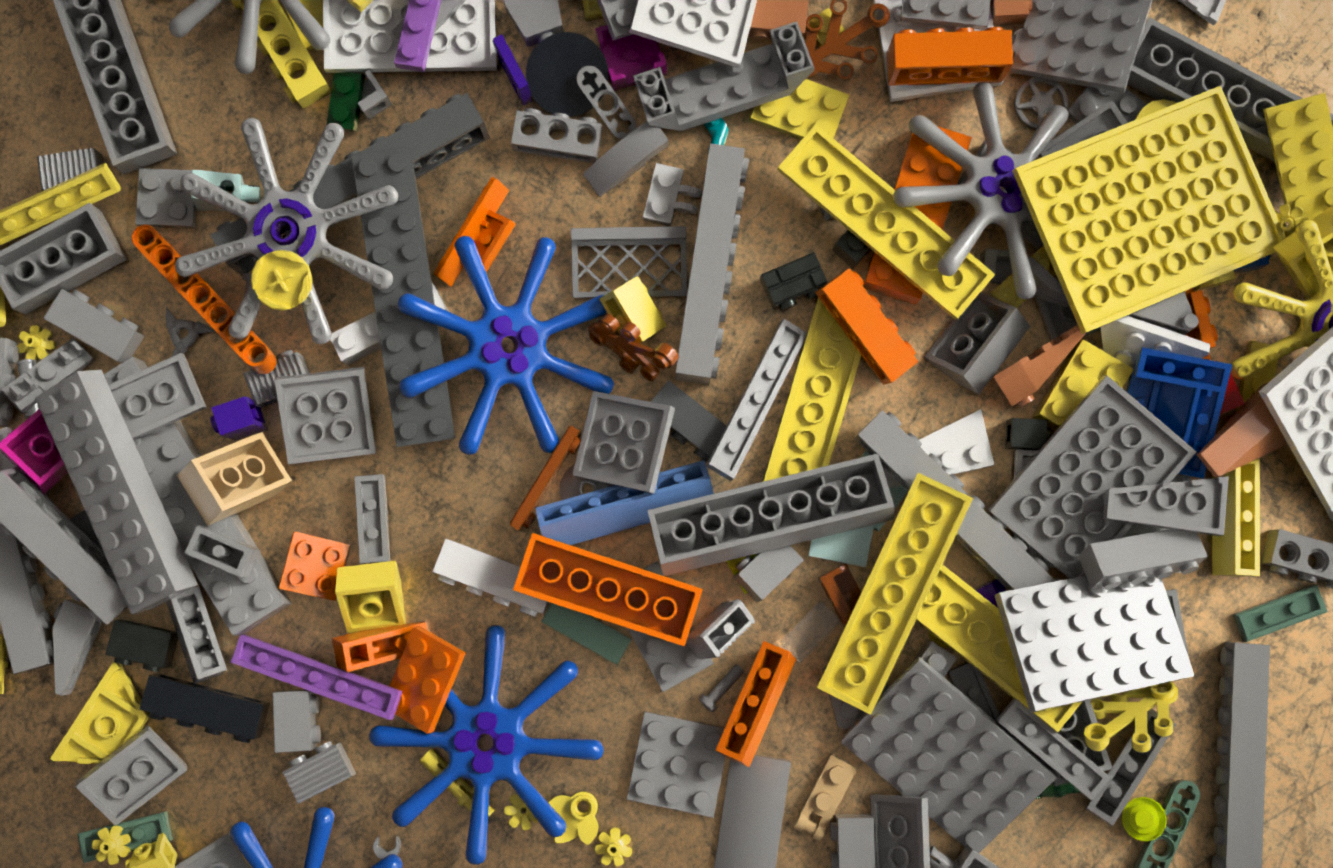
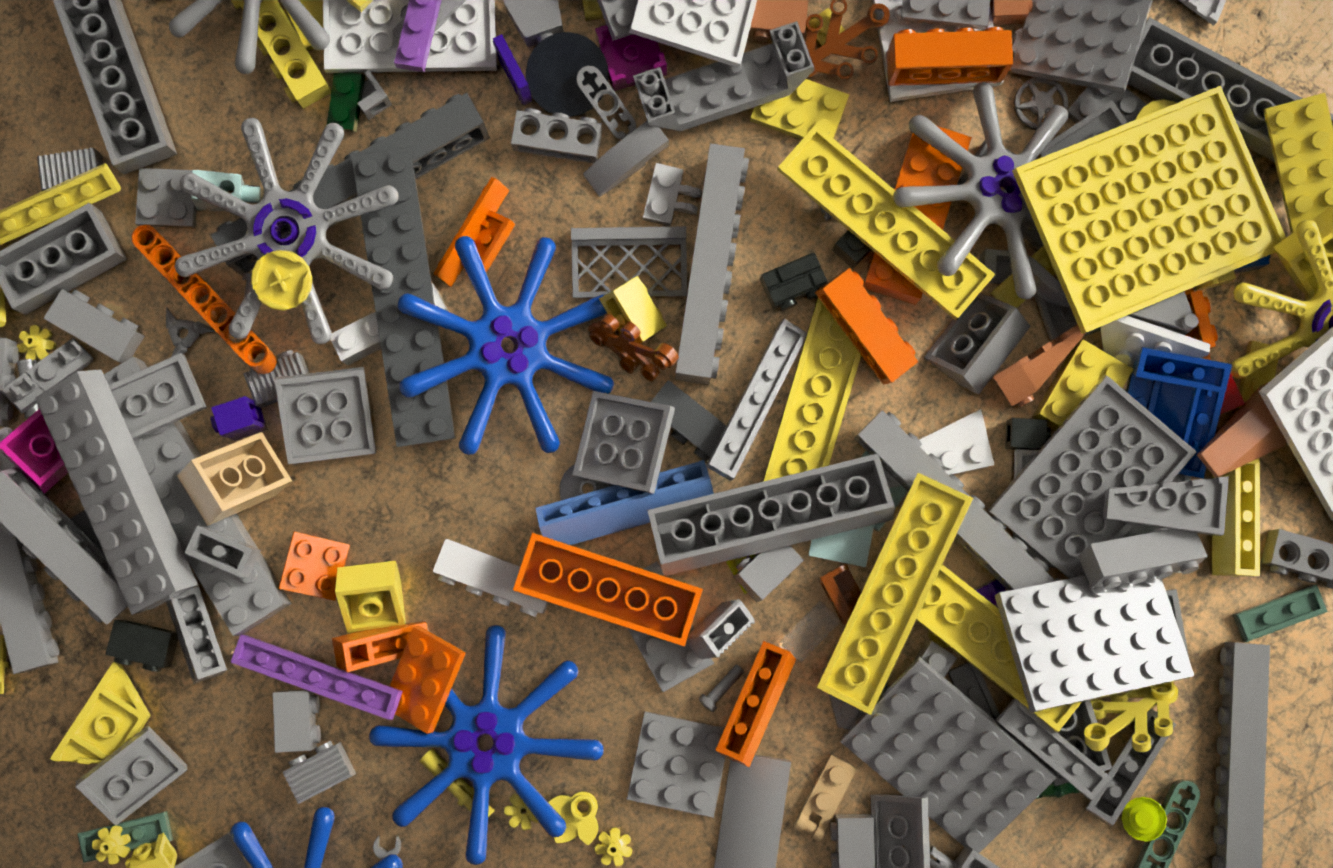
(72, 641): light grey slope -> none
(204, 706): black brick -> none
(372, 519): light grey plate -> none
(525, 514): dark orange plate -> none
(587, 632): sand green tile -> none
(718, 131): teal arm -> none
(1291, 217): light yellow plant -> none

